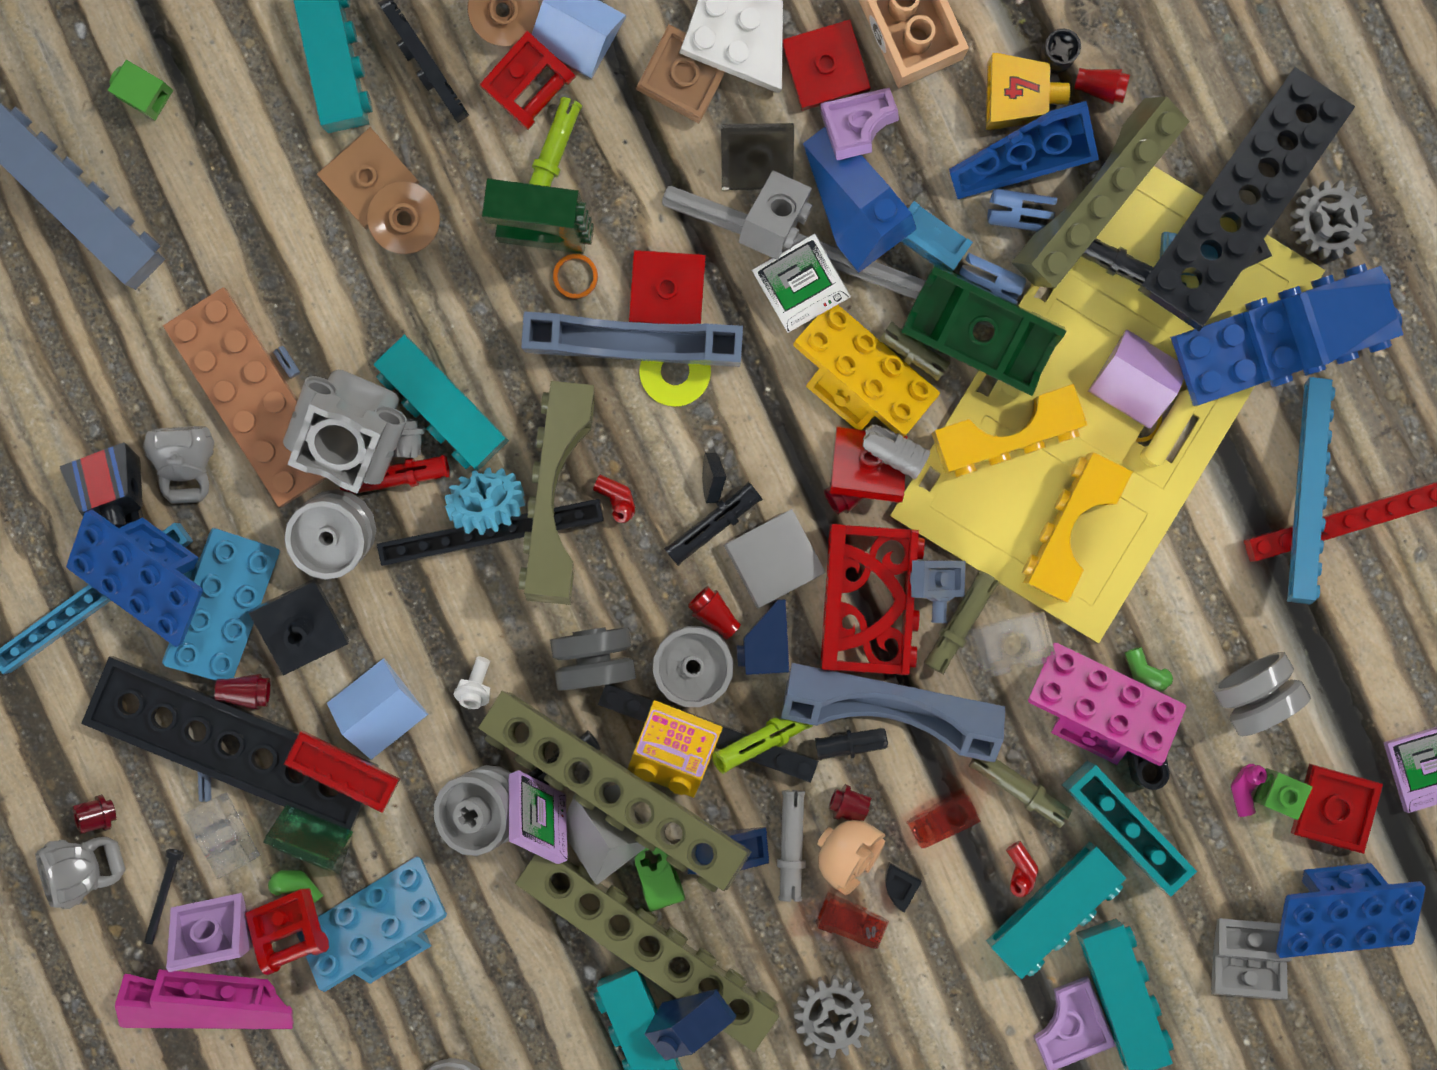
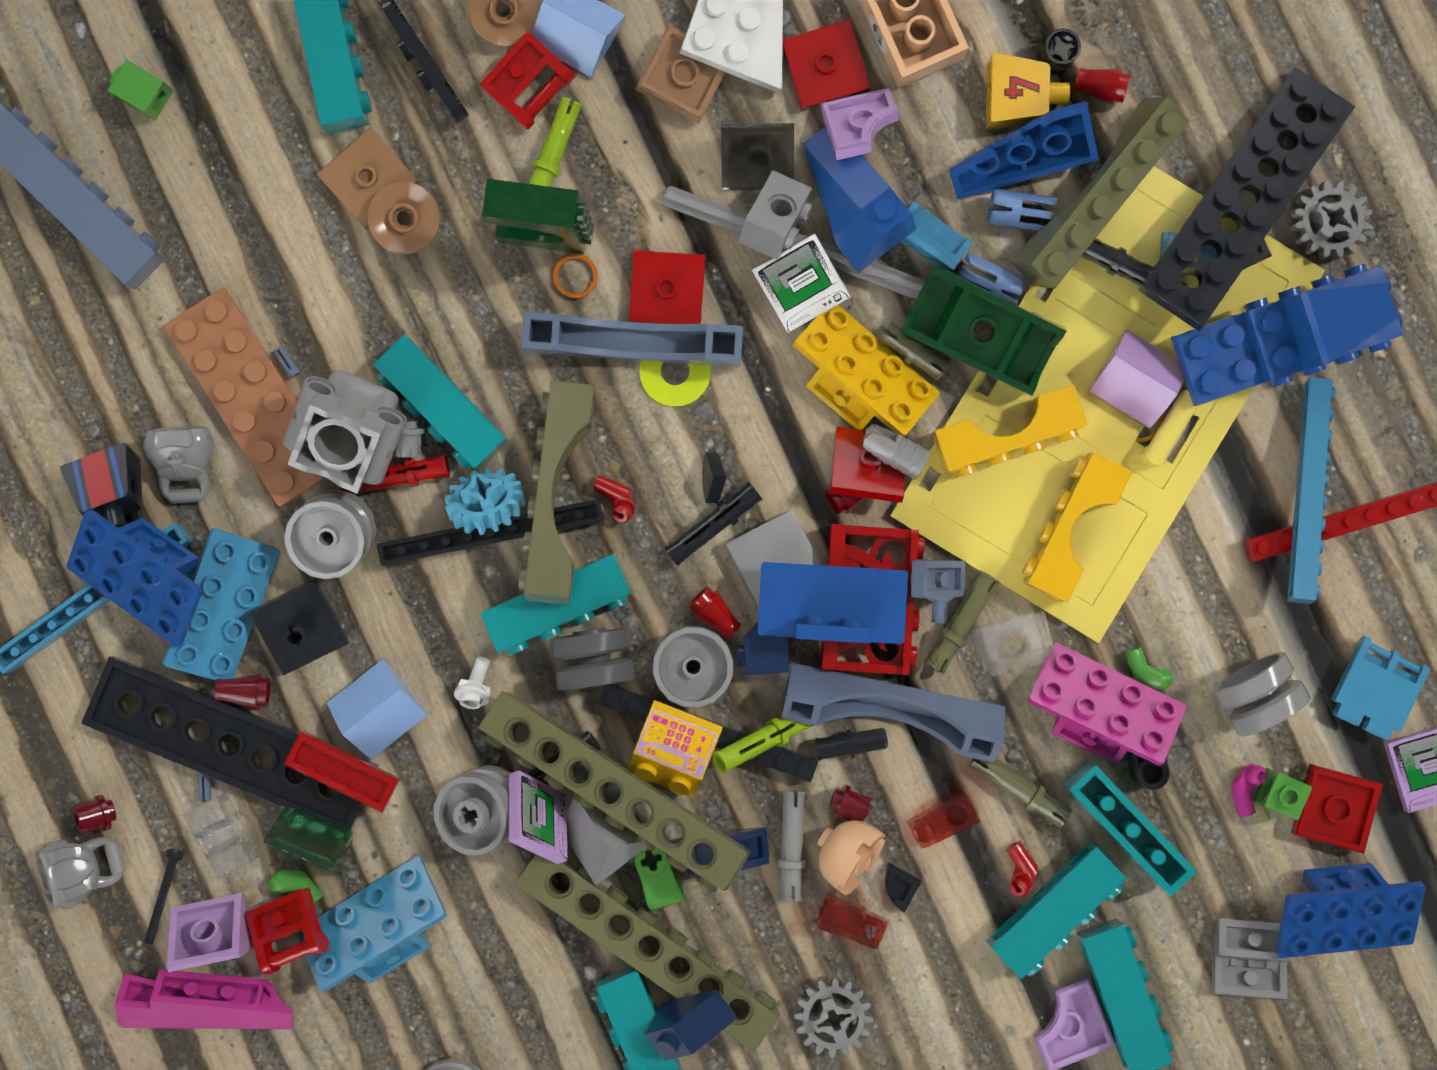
(520, 620): none -> teal brick
(832, 603): none -> blue bracket
(1377, 689): none -> dark azure plate

